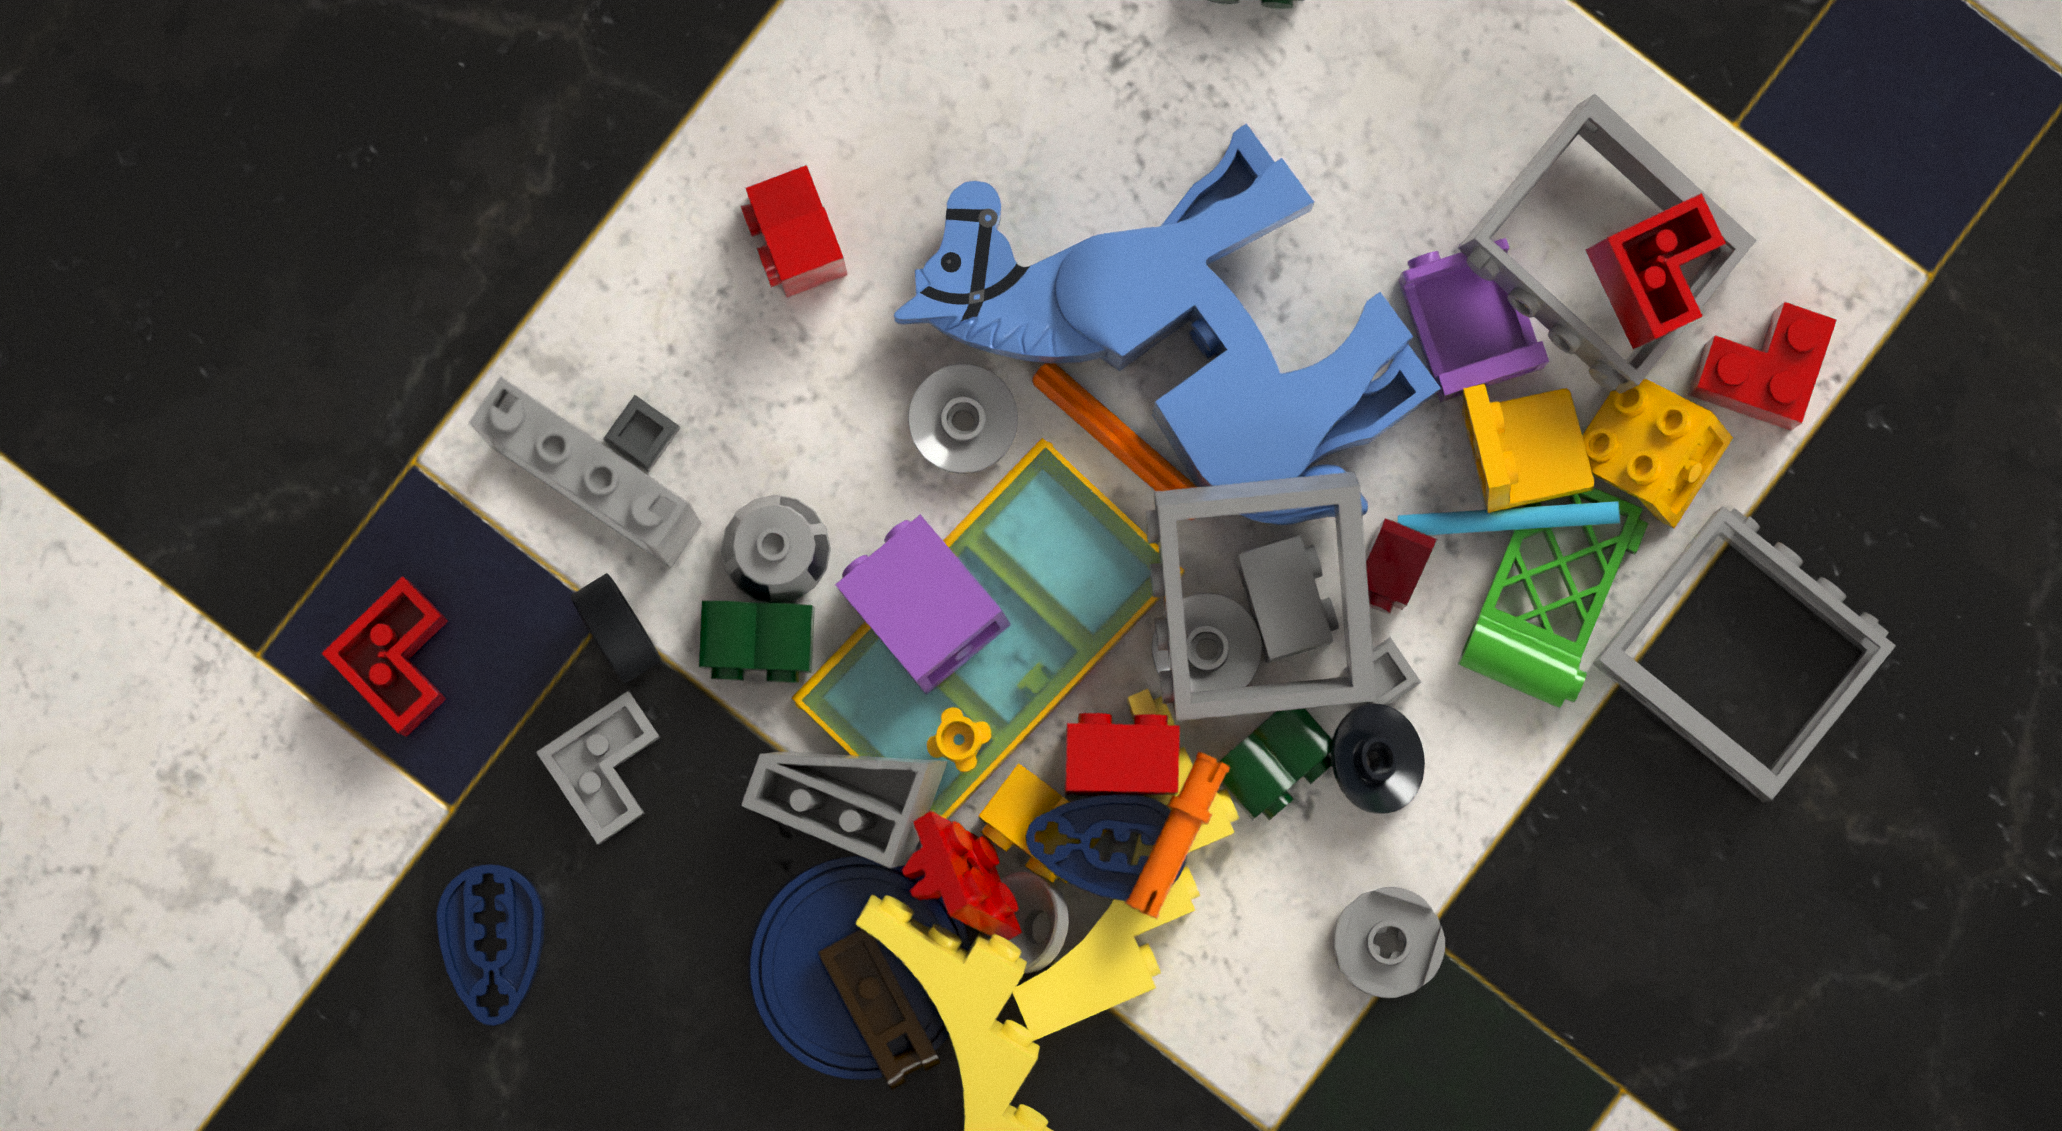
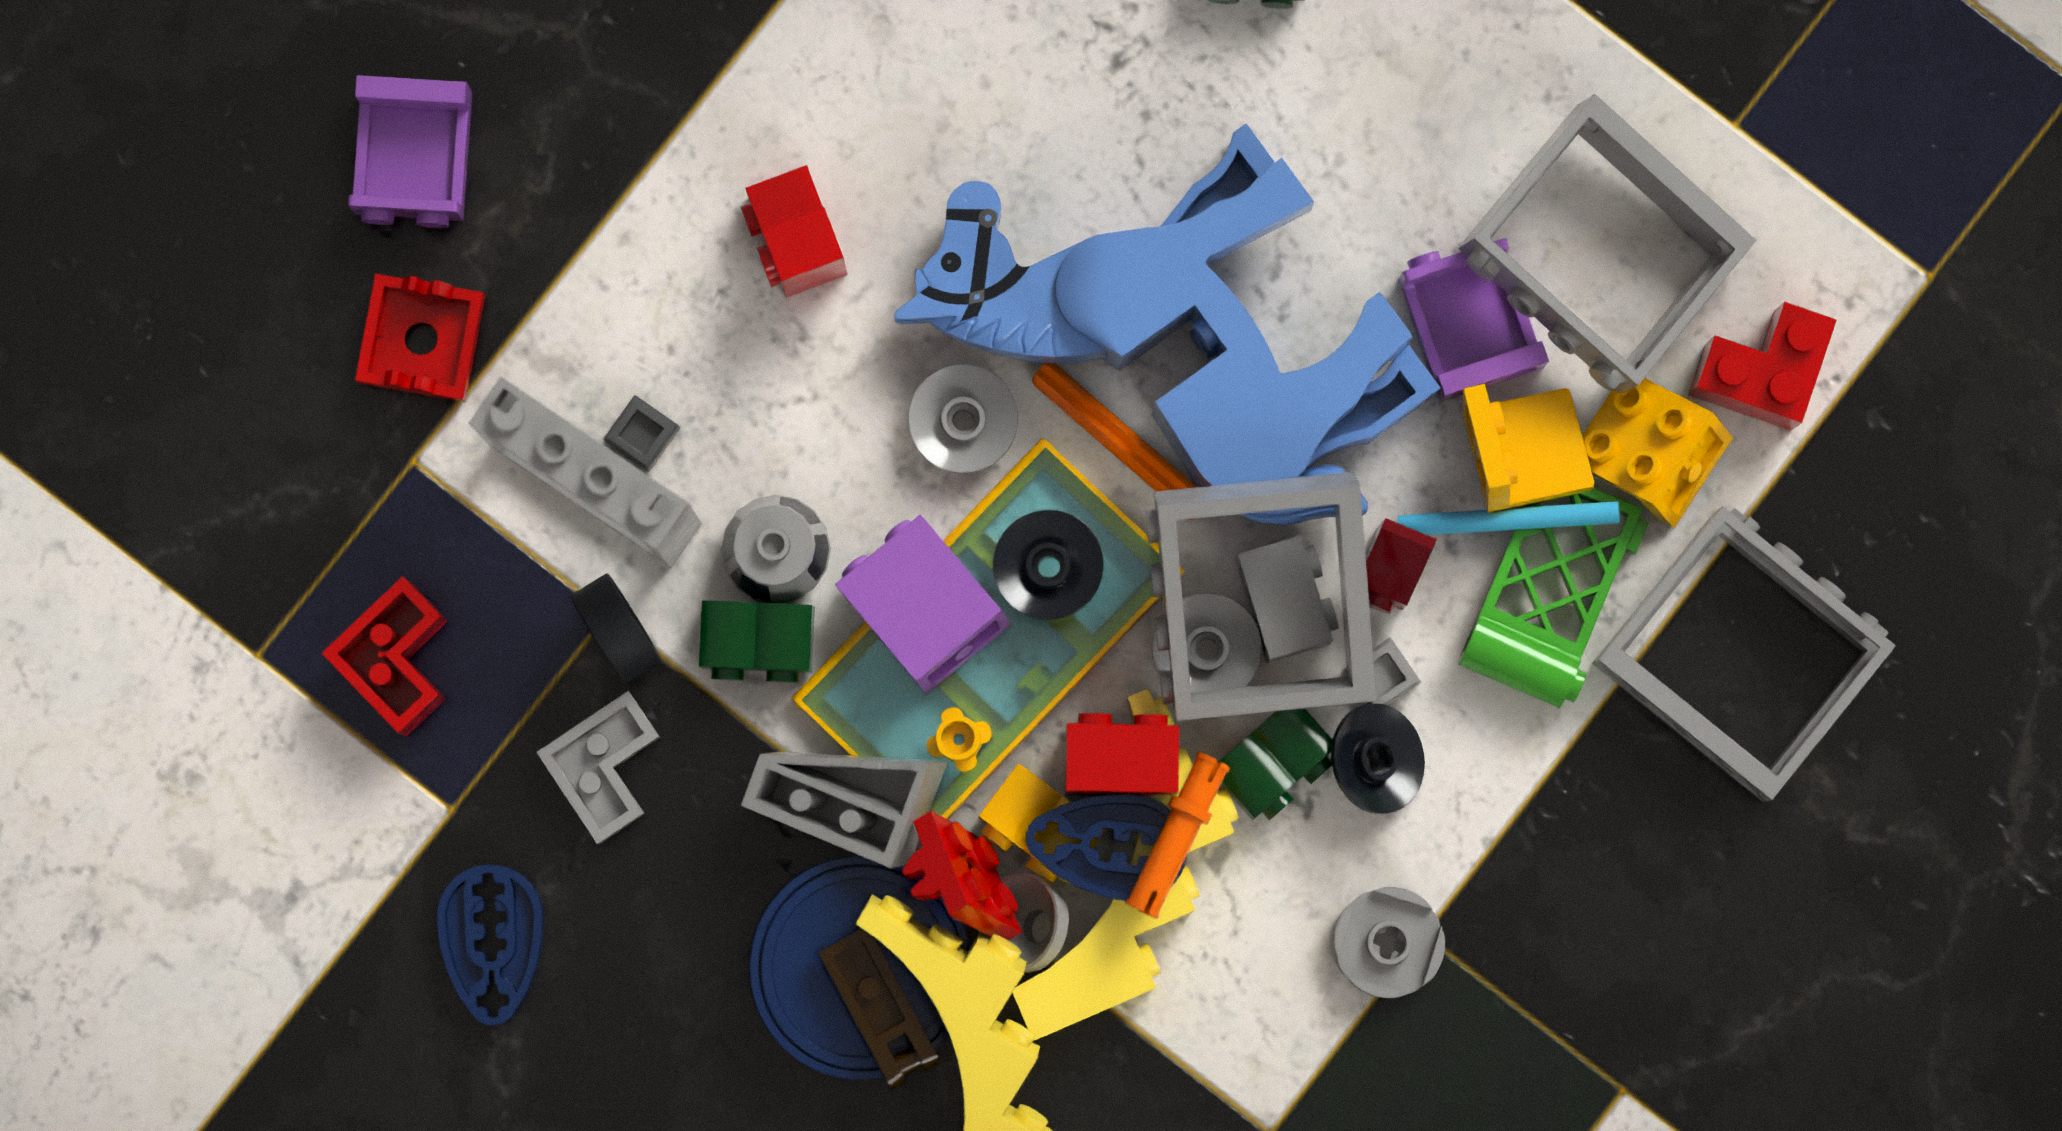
(393, 310): none -> red piece
(411, 150): none -> medium lavender panel
(1041, 537): none -> black dish
(1644, 273): red brick -> none

